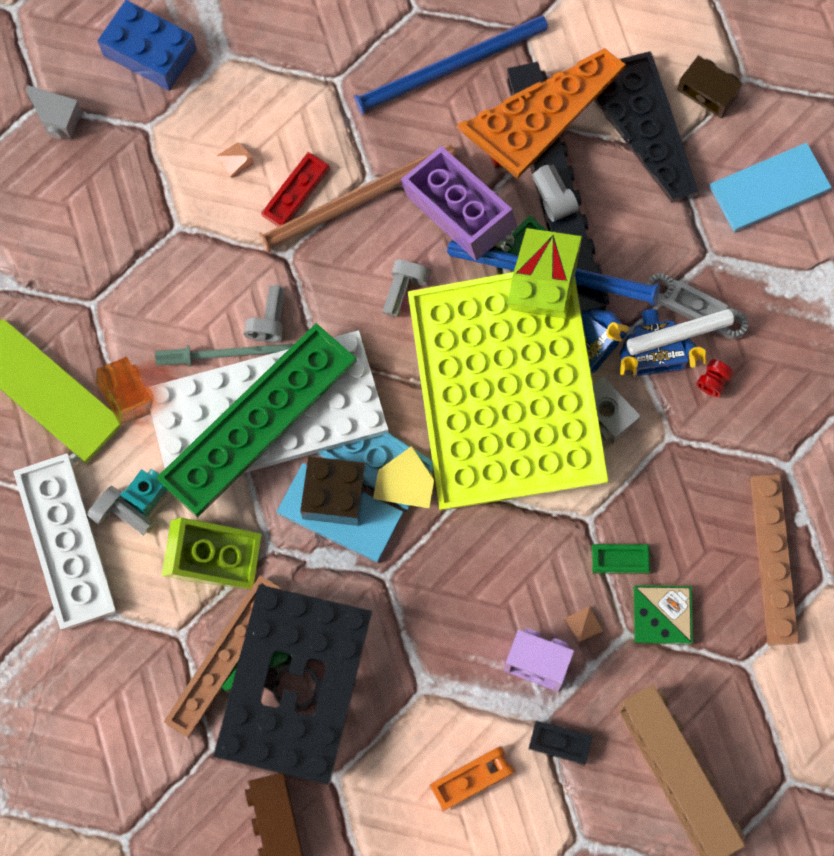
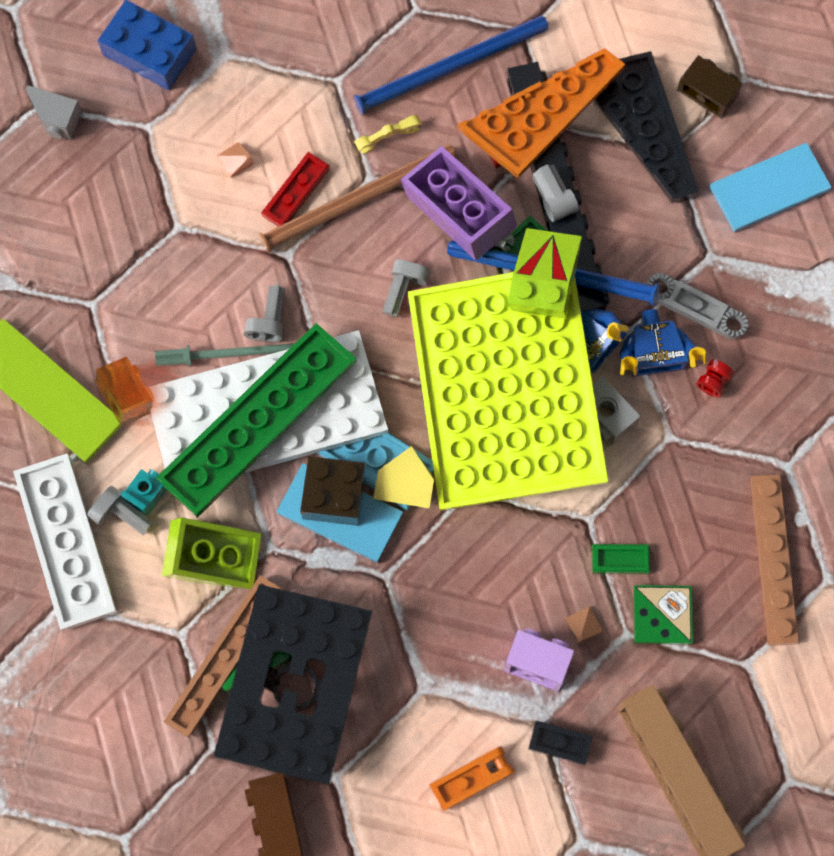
(406, 126): none -> light yellow piece
(680, 332): white axle -> none

